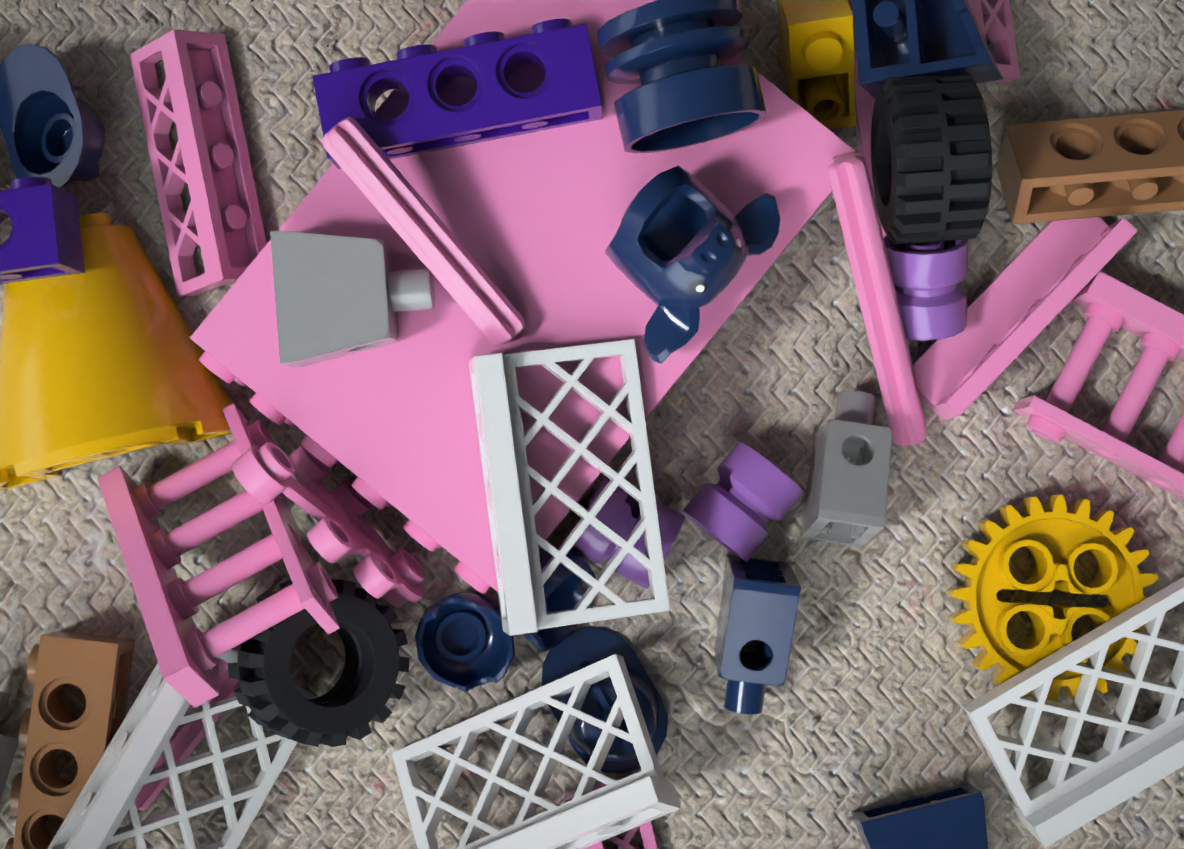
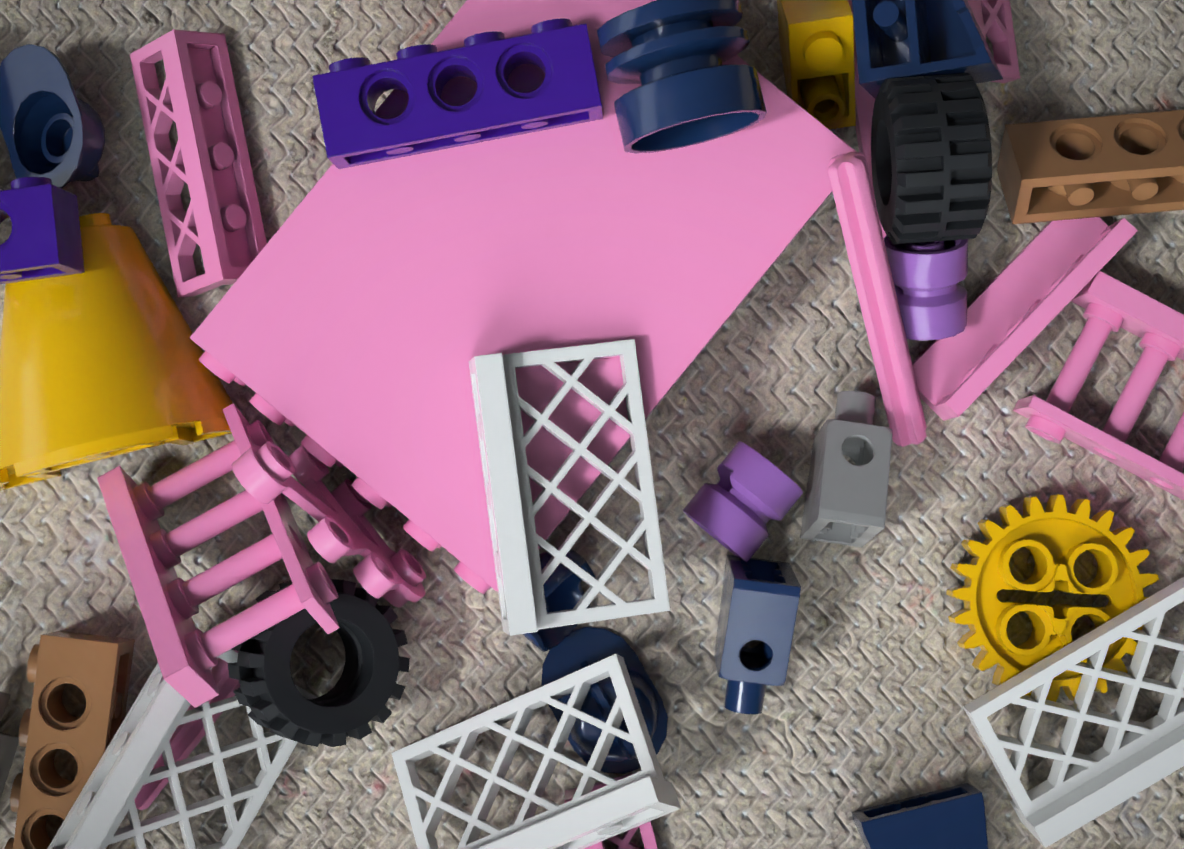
(340, 295): light grey torso -> none
(423, 231): bright pink axle -> none
(464, 641): dark blue hair -> none
(621, 515): medium lavender wheel -> none
(685, 250): dark blue piece -> none

